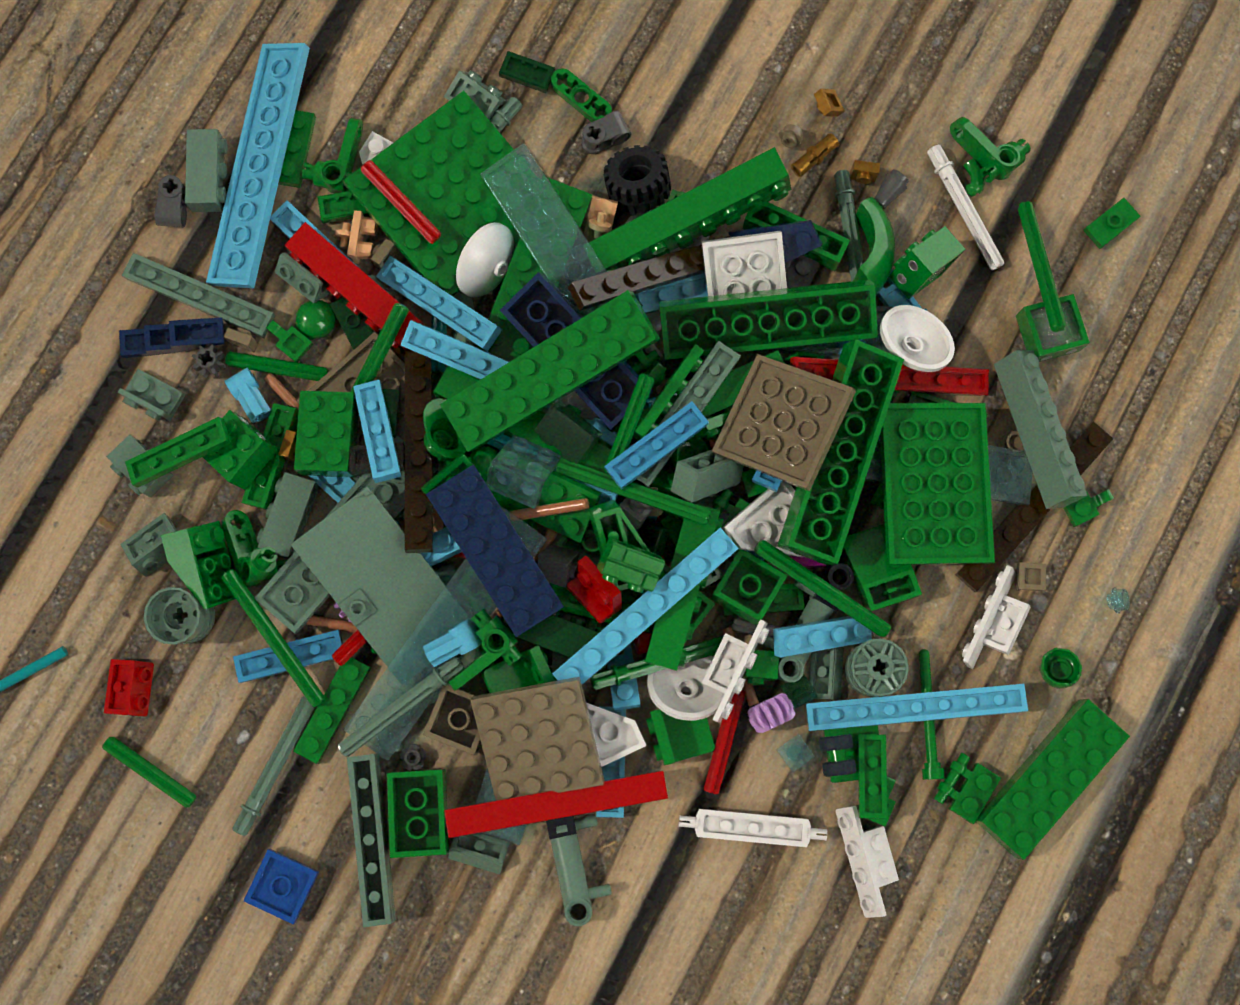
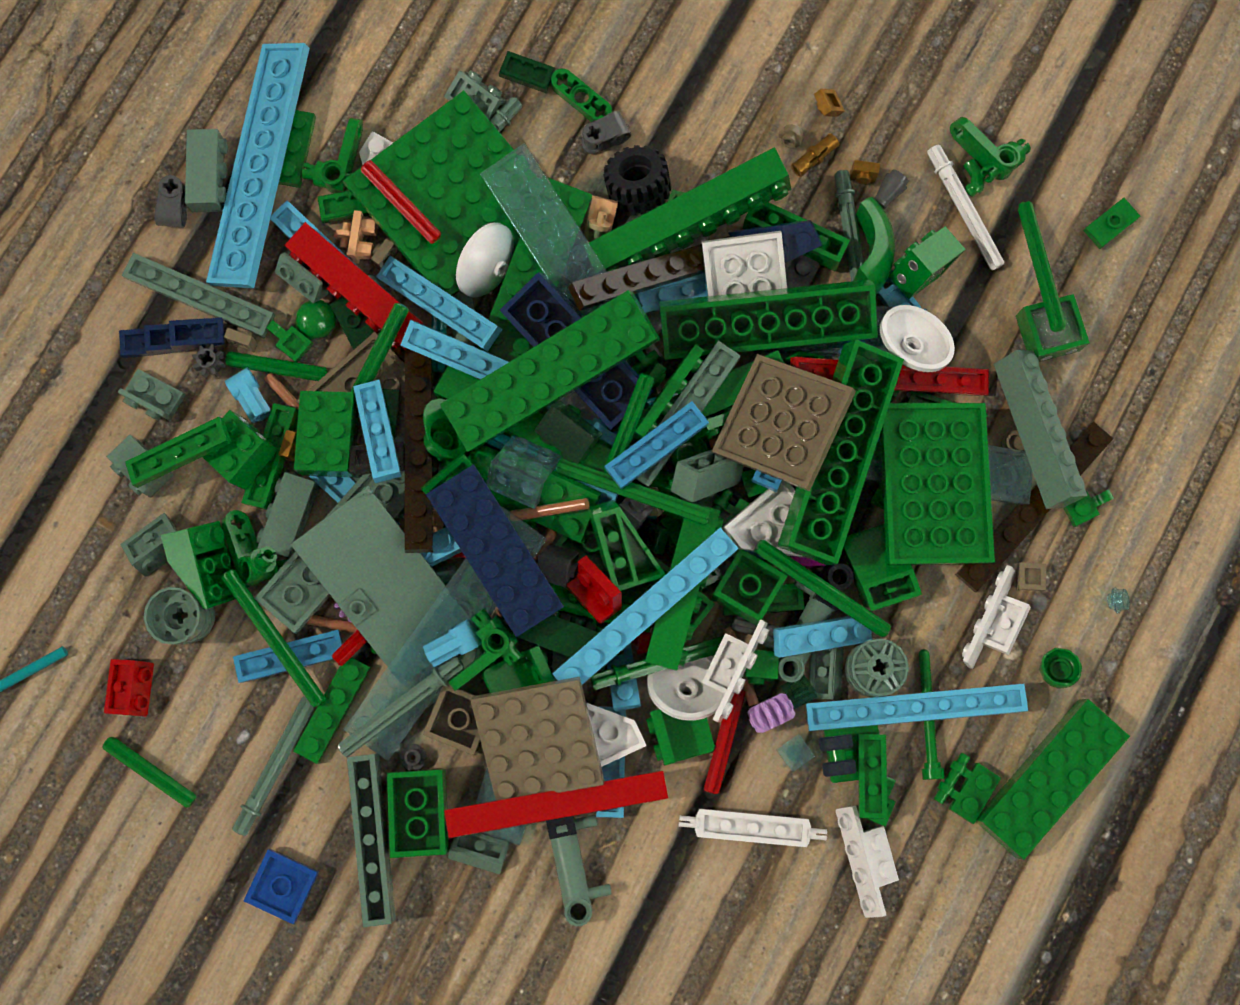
(630, 565): green brick -> none

